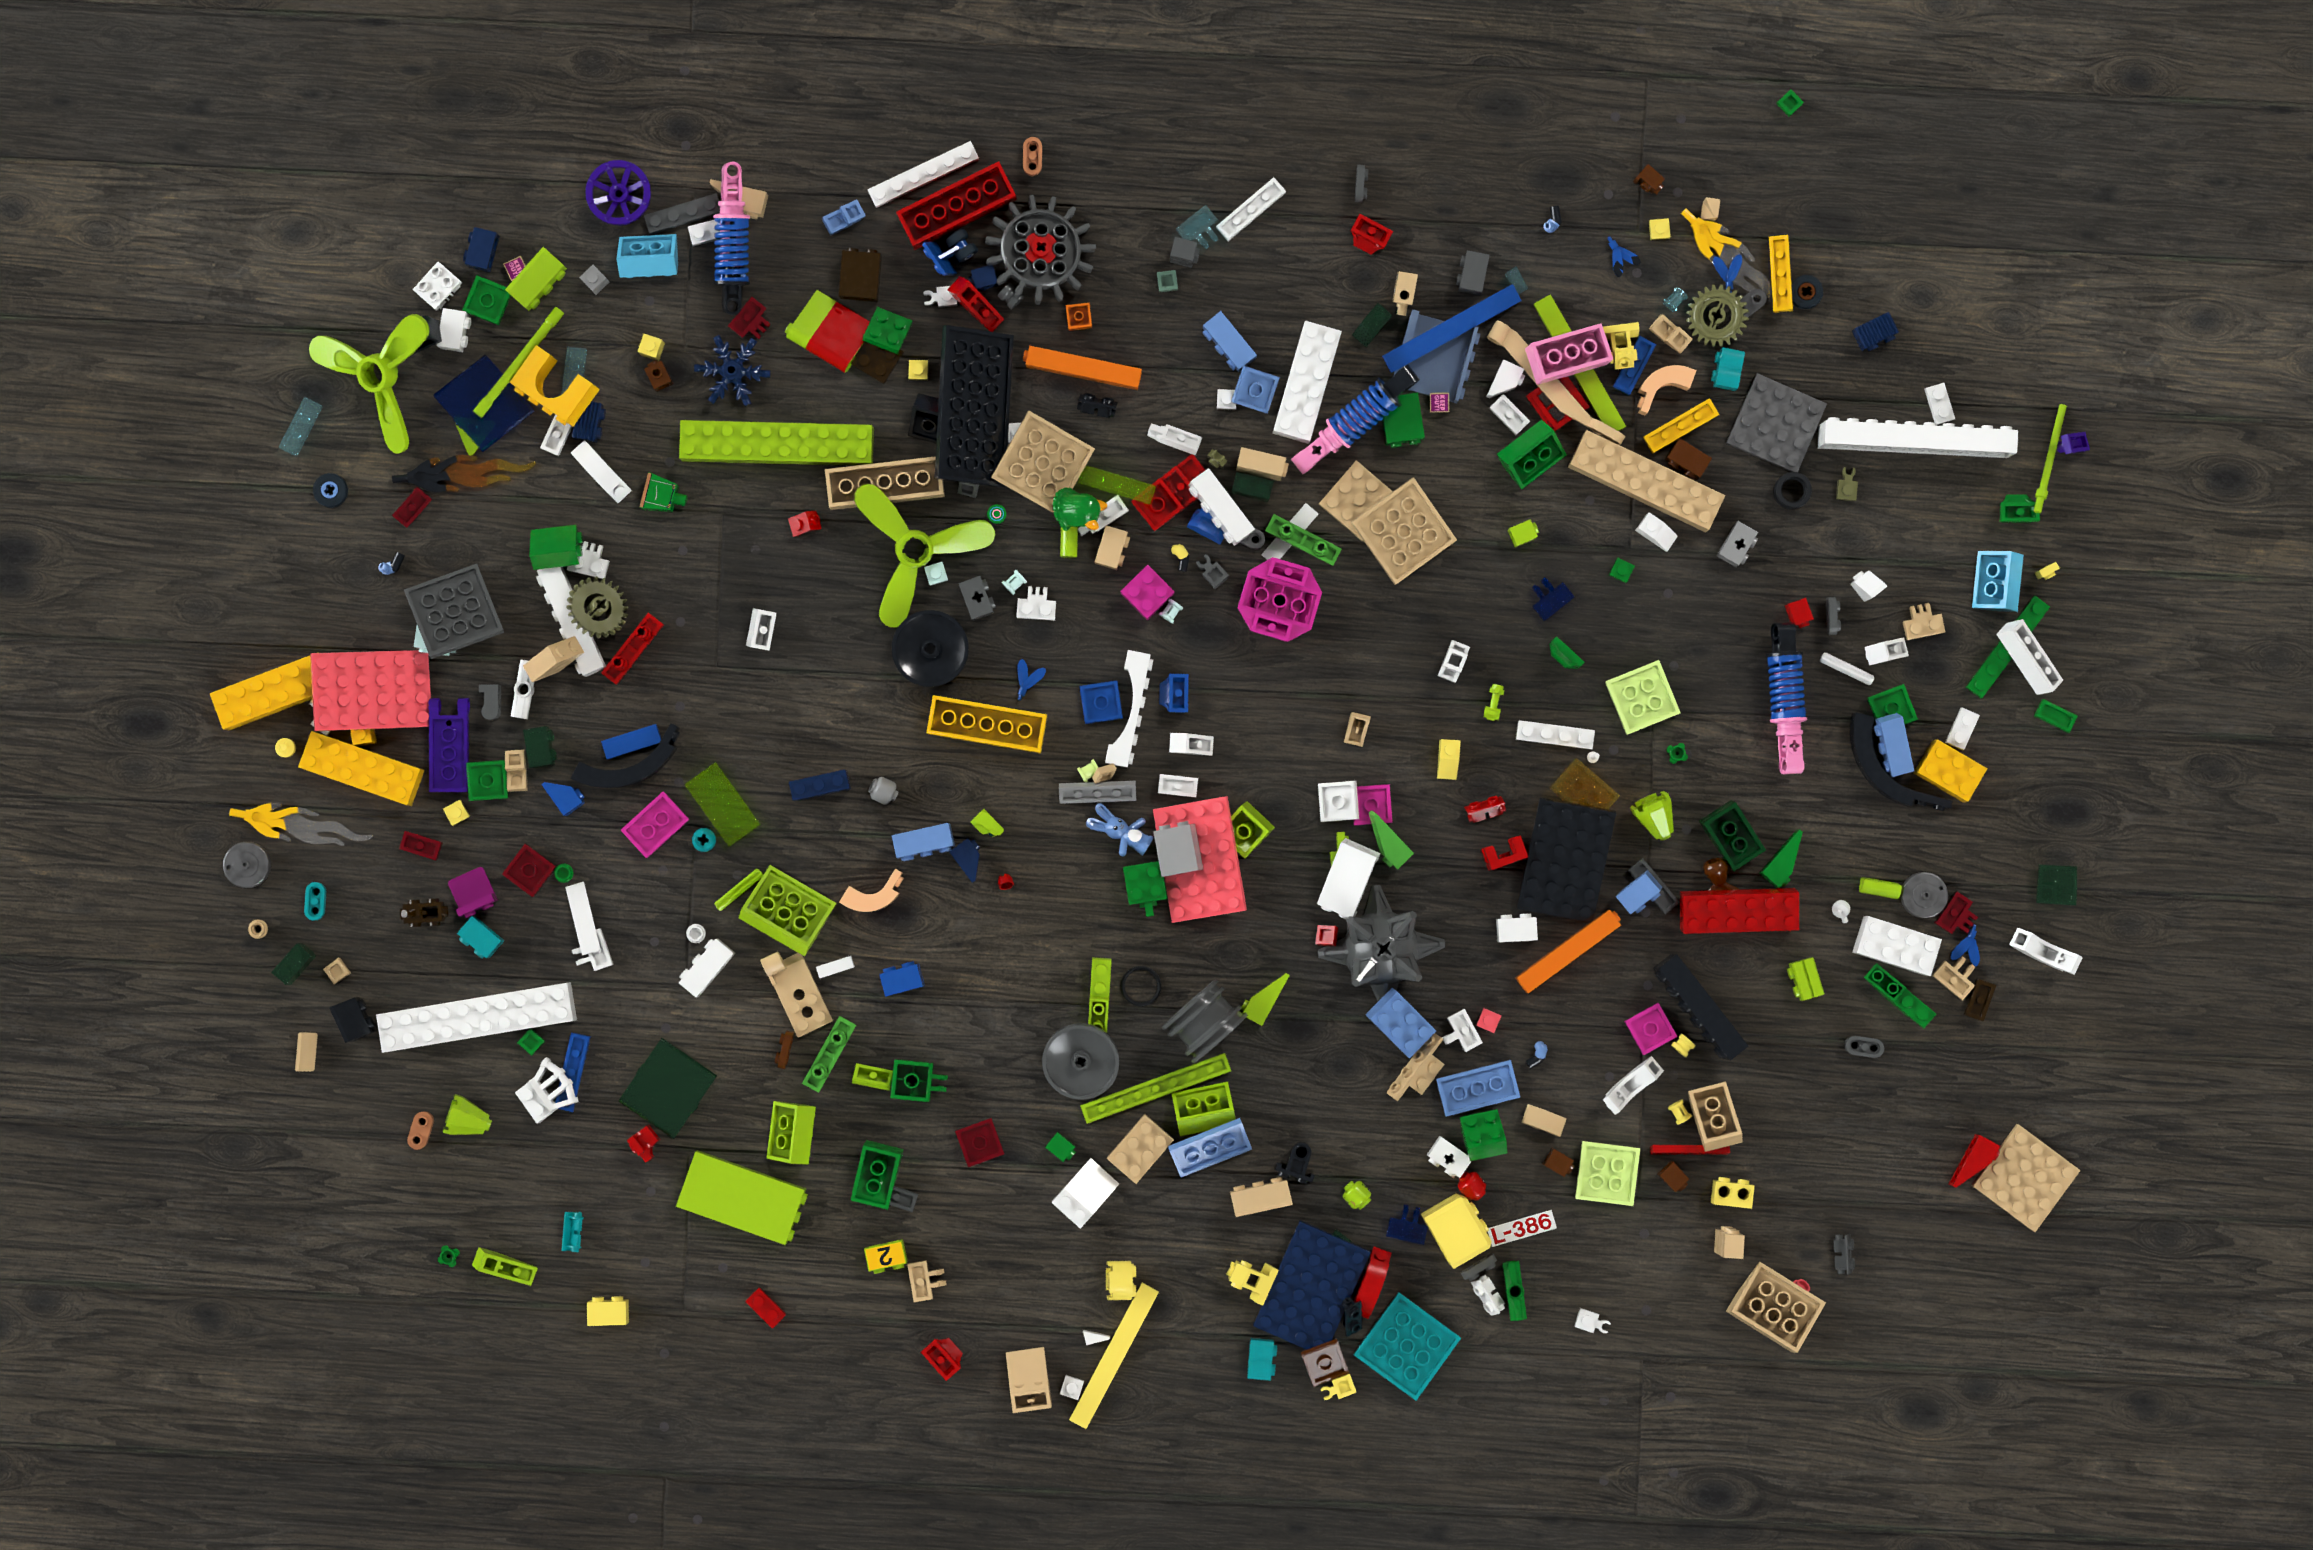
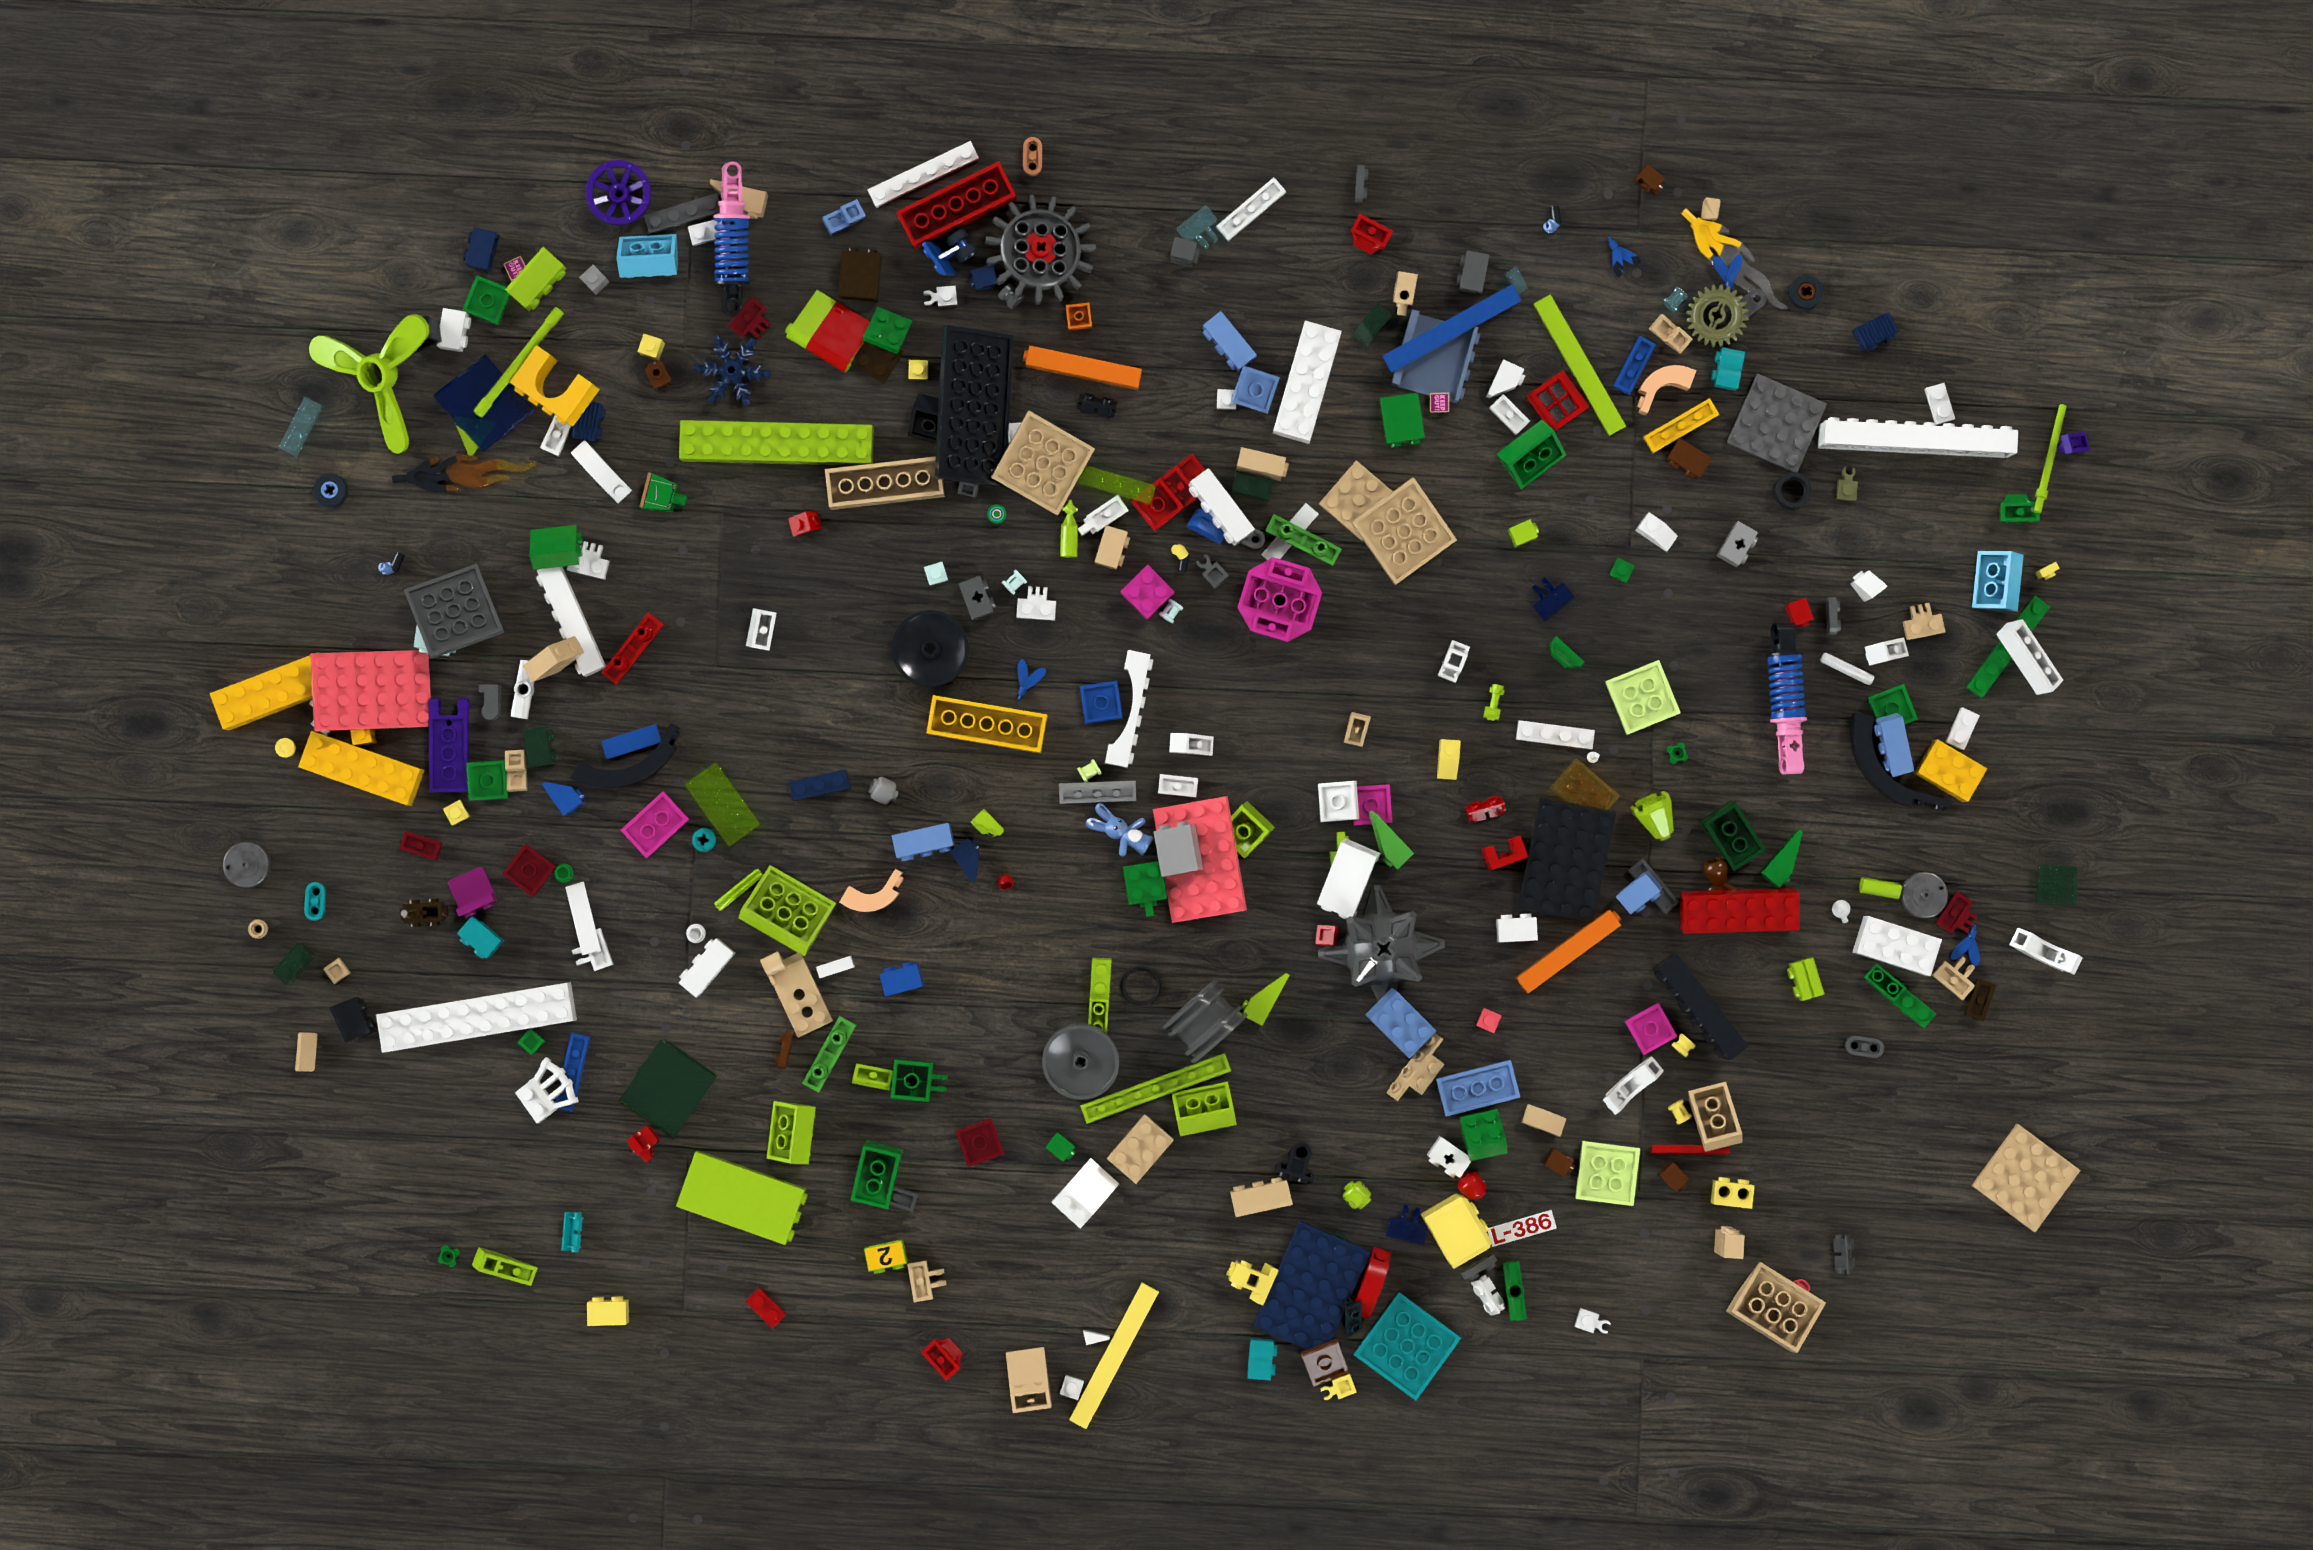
(290, 820): clear piece -> none
(412, 507): dark red plate -> none
(420, 1130): nougat plate -> none
(437, 286): white hinge -> none
(466, 1118): lime cone -> none
(574, 365): clear light blue tile -> none
(611, 599): olive gear -> none
(901, 587): lime piece -> none
(975, 303): red slope -> none
(1077, 509): green hair -> none
(1104, 773): tan tile -> none
(1120, 1280): light yellow brick -> none
(1167, 281): sand green plate -> none
(1174, 693): blue slope -> none
(1175, 438): white hinge -> none
(1210, 1147): medium blue plate -> none
(1216, 459): olive plate -> none
(1358, 419): piece -> none
(1463, 1031): white plate -> none
(1509, 339): tan piece -> none
(1540, 1054): arm -> none
(1569, 354): bright pink brick -> none
(1620, 336): light yellow tile -> none
(1646, 481): tan brick -> none
(1659, 229): light yellow plate -> none
(1780, 273): yellow plate -> none
(1790, 103): green plate -> none
(1977, 1157): red slope -> none
(2055, 716): green tile -> none

